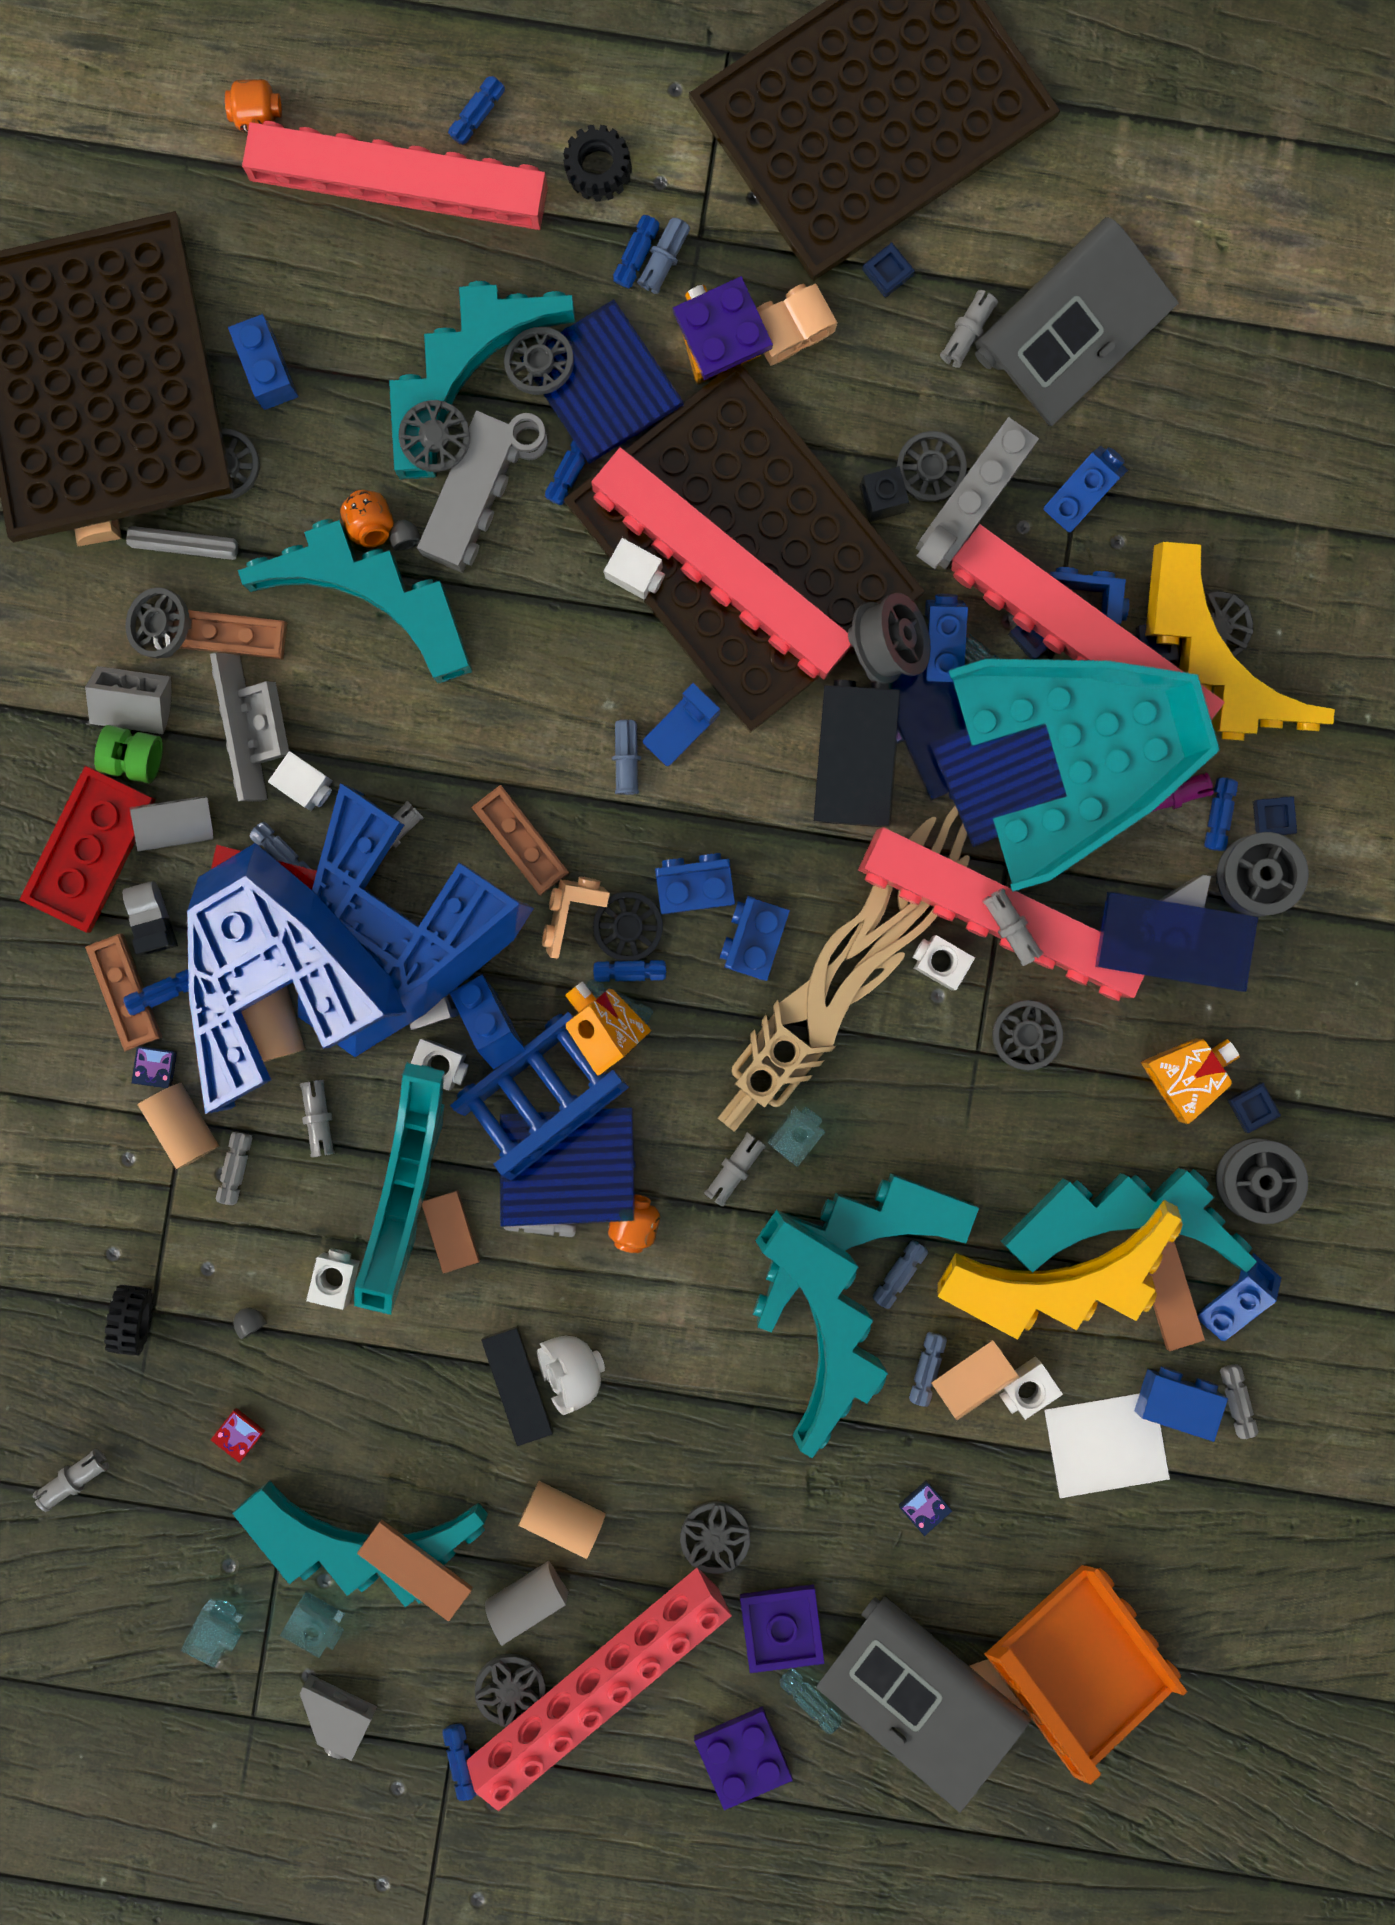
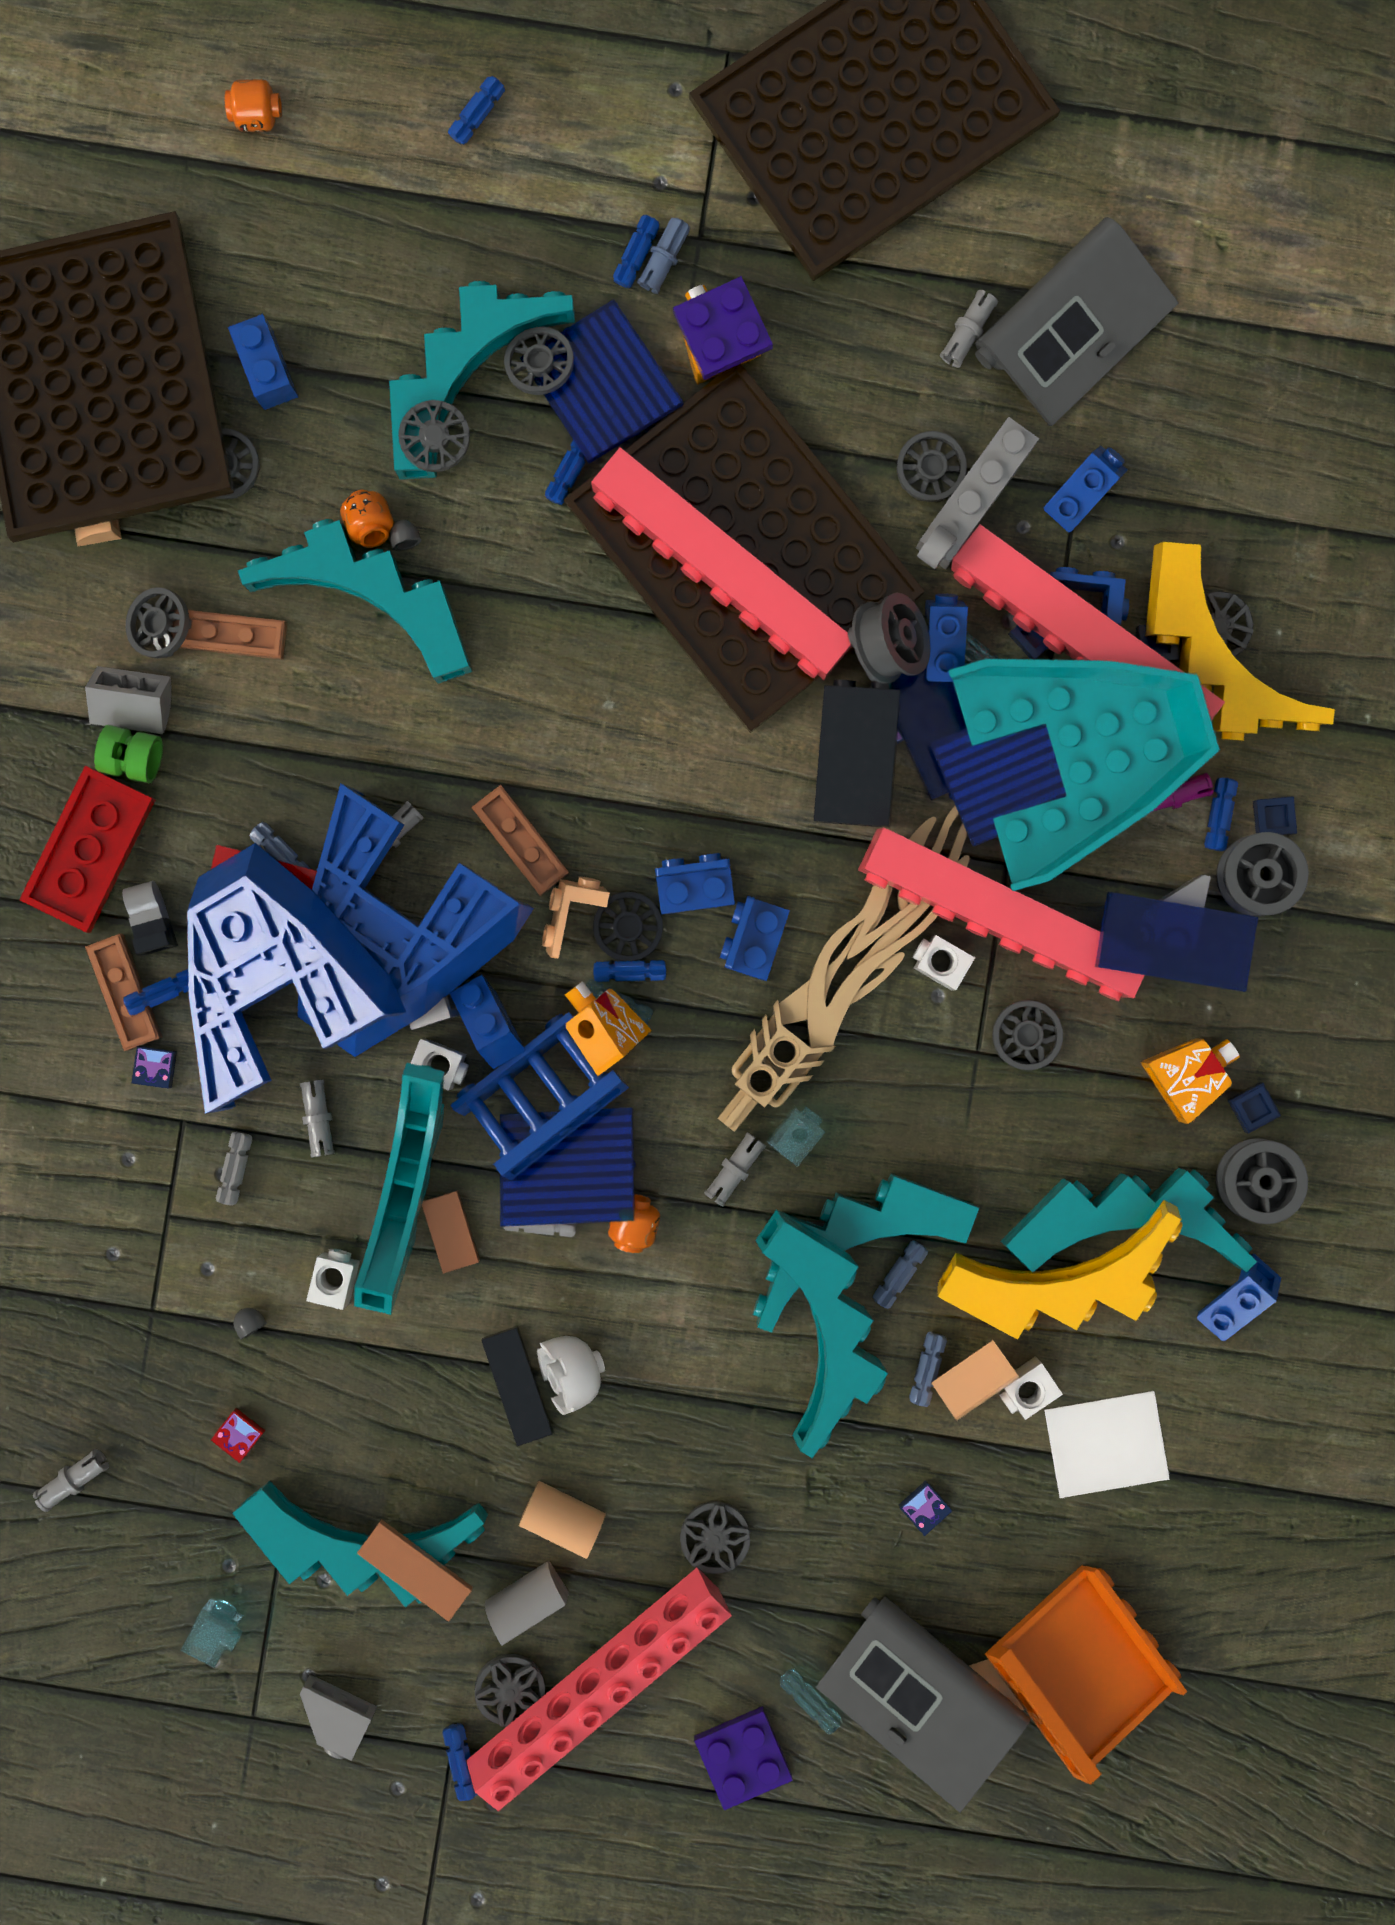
(128, 1320): black tyre -> none
(171, 823): light grey brick -> none
(178, 1125): light nougat brick -> none
(182, 542): light grey axle -> none
(250, 723): light grey bracket -> none
(274, 1026): light nougat brick -> none
(301, 782): white brick -> none
(314, 1625): clear light blue brick -> none
(395, 175): coral brick -> none
(473, 485): light grey hinge -> none
(595, 141): black tyre -> none
(626, 757): sand blue axle -> none
(634, 569): white brick -> none
(682, 725): blue bracket -> none
(782, 1628): dark purple plate -> none
(796, 322): light nougat brick -> none
(884, 494): black brick -> none
(888, 270): dark blue tile -> none
(1012, 927): light grey pin -> none
(1174, 1302): nougat tile -> none
(1181, 1404): blue brick -> none
(1239, 1401): light grey axle -> none

